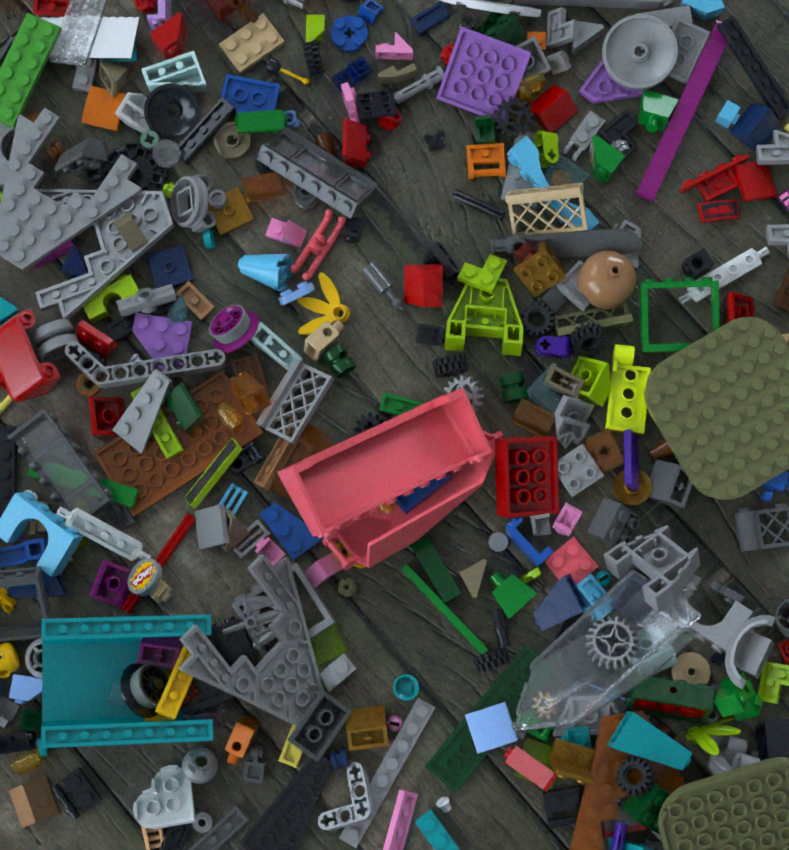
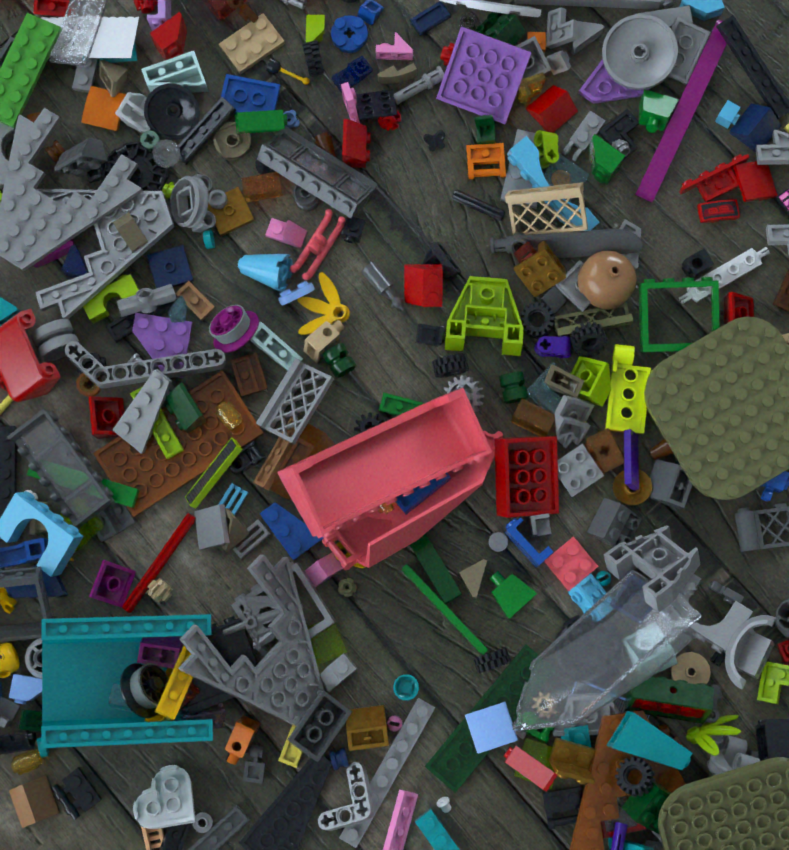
(95, 339): red bracket -> none
(103, 534): white plate -> none
(144, 577): tile -> none
(199, 774): light grey piece -> none
(250, 393): clear orange slope -> none
(270, 550): bright pink bracket -> none
(485, 278): lime plate -> none
(500, 628): black axle -> none
(506, 121): black gear -> none
(531, 575): lime tile -> none
(560, 604): dark blue slope -> none
(566, 520): bright pink bracket -> none
(620, 644): light grey gear -> none
(737, 702): green brick -> none

